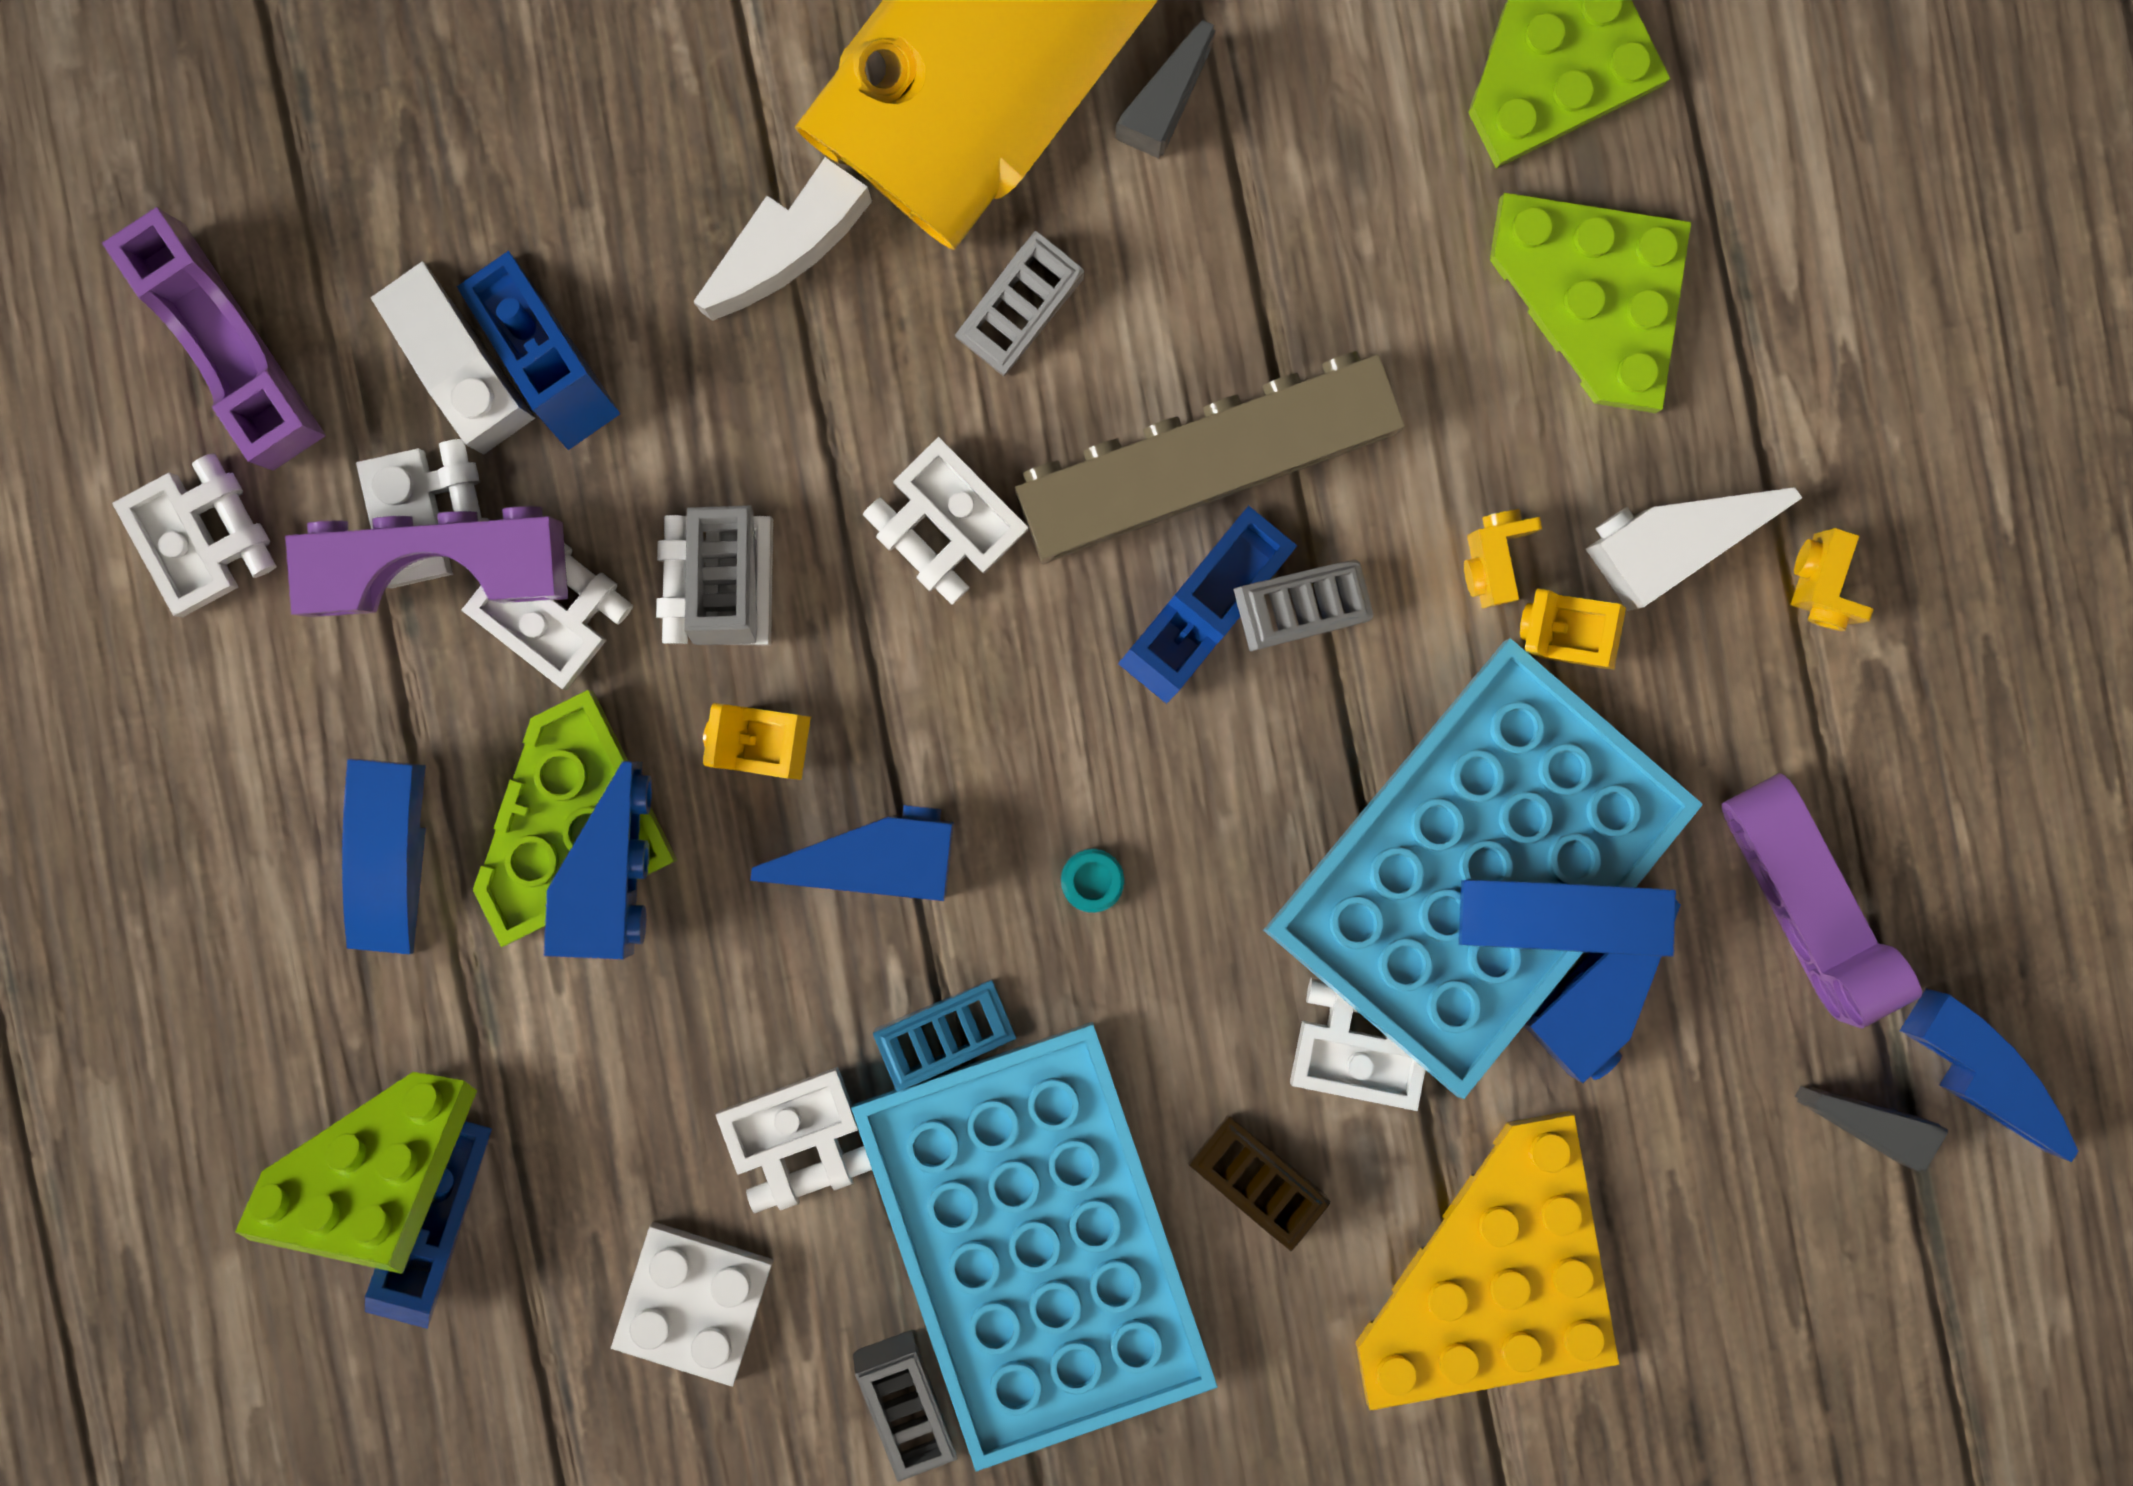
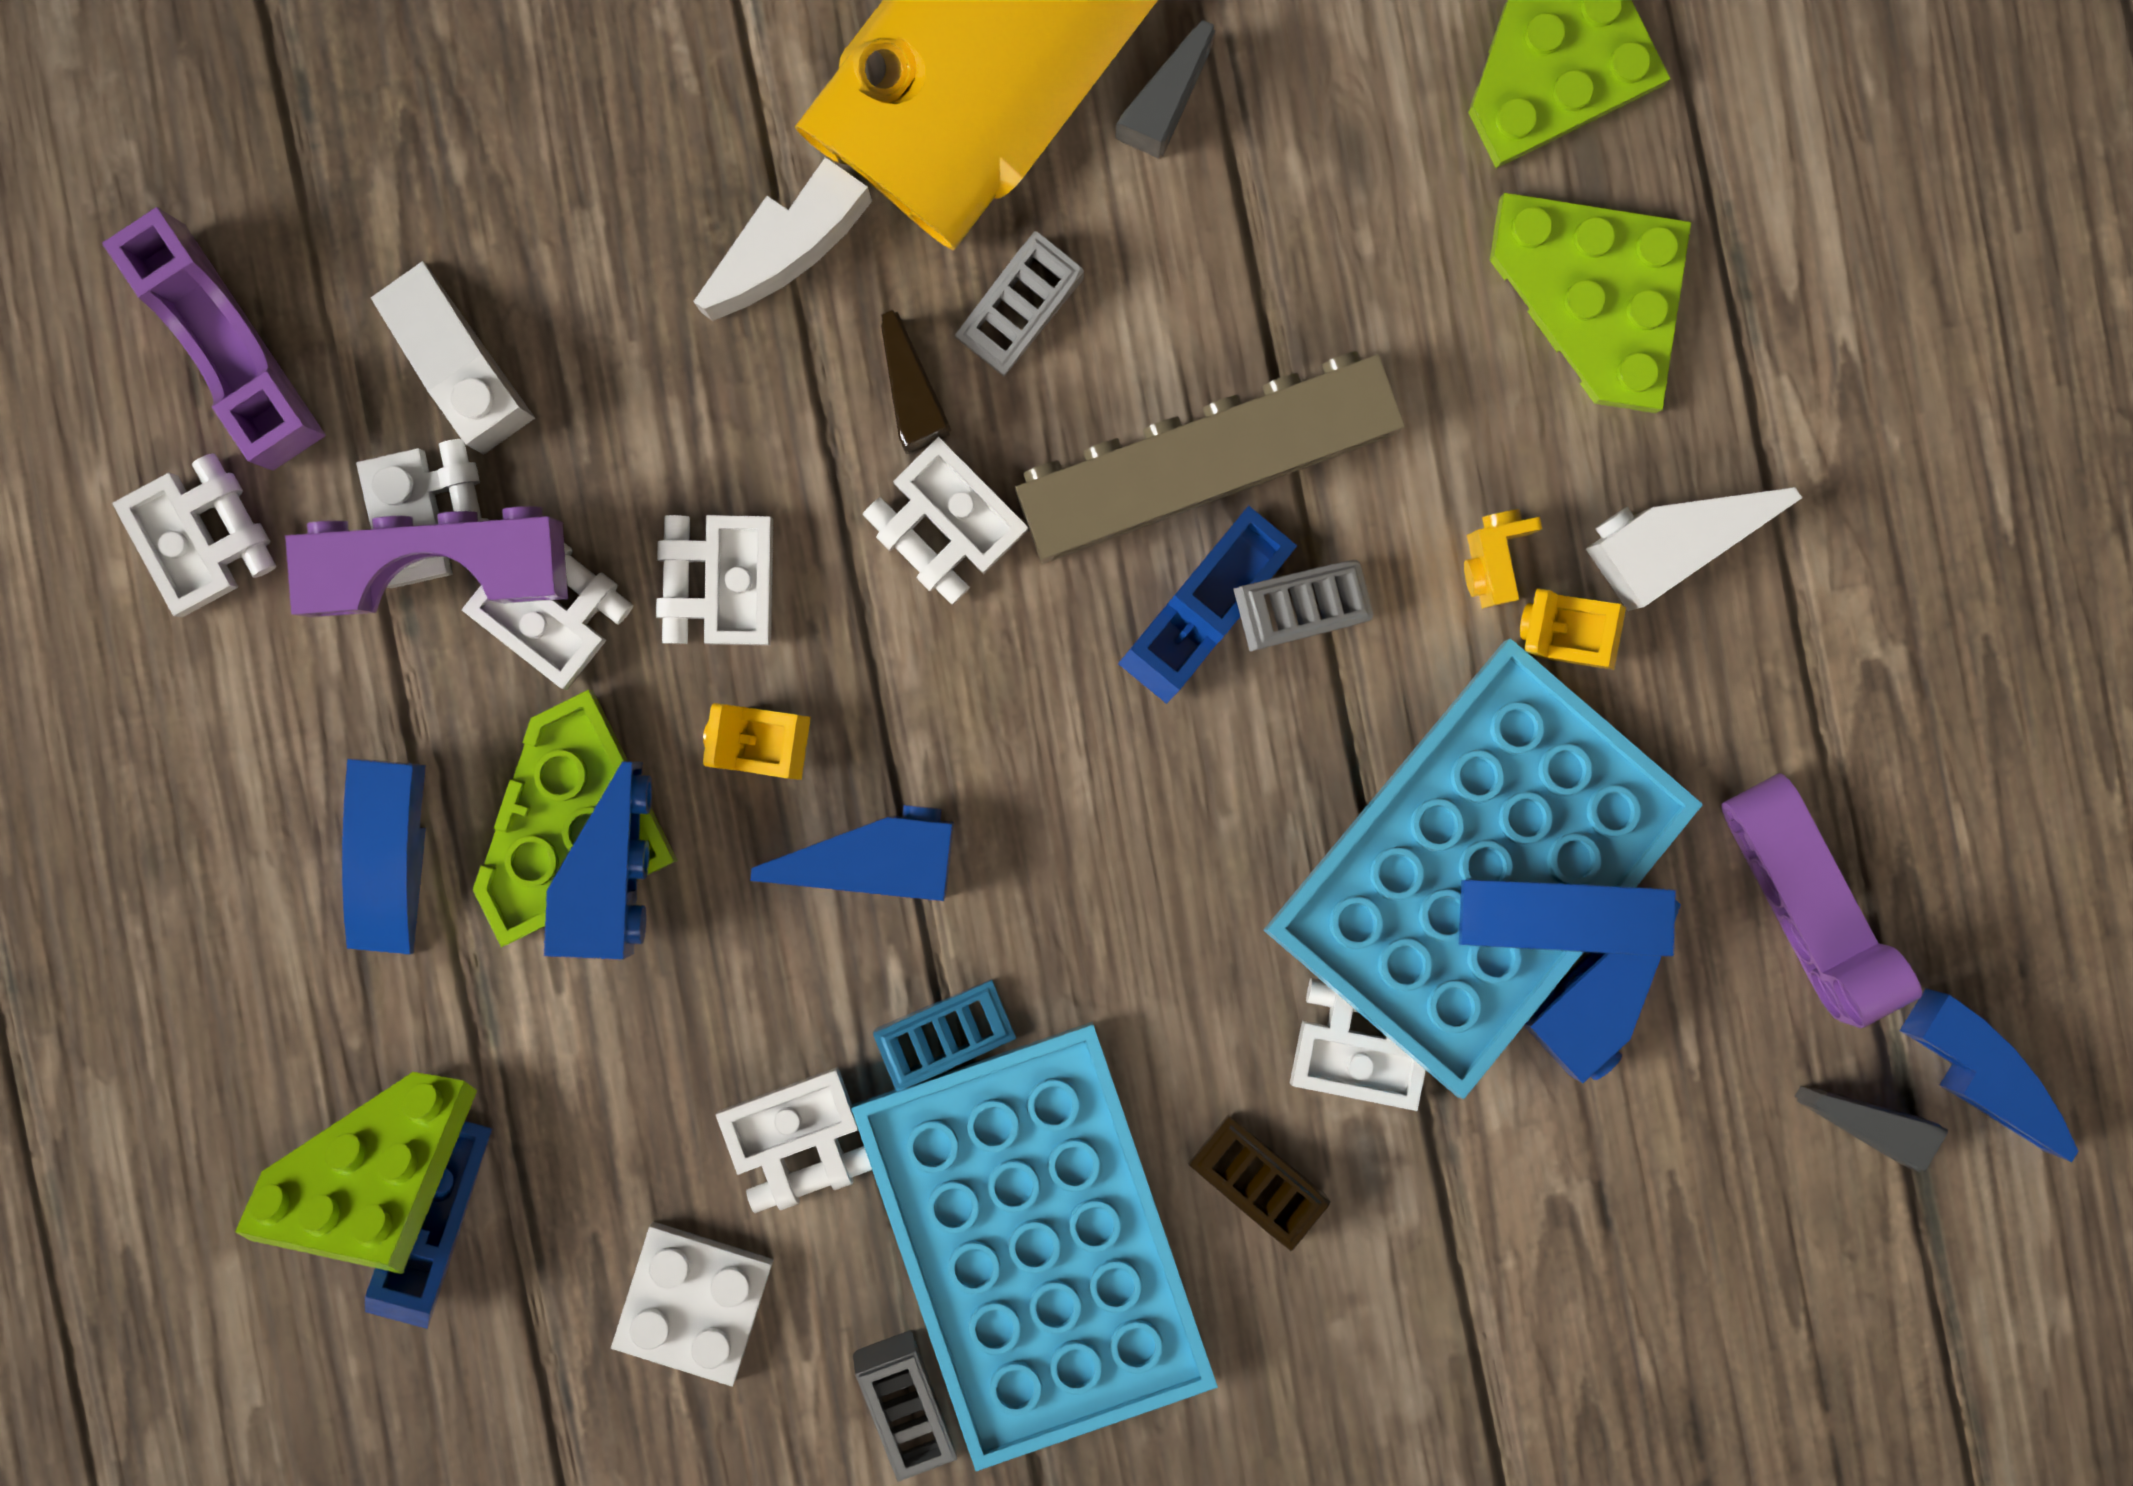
(538, 351): blue slope -> none
(720, 629): light grey slope -> none
(914, 400): none -> dark brown slope
(1092, 880): teal tile -> none
(1503, 1283): yellow plate -> none
(1822, 572): yellow bracket -> none

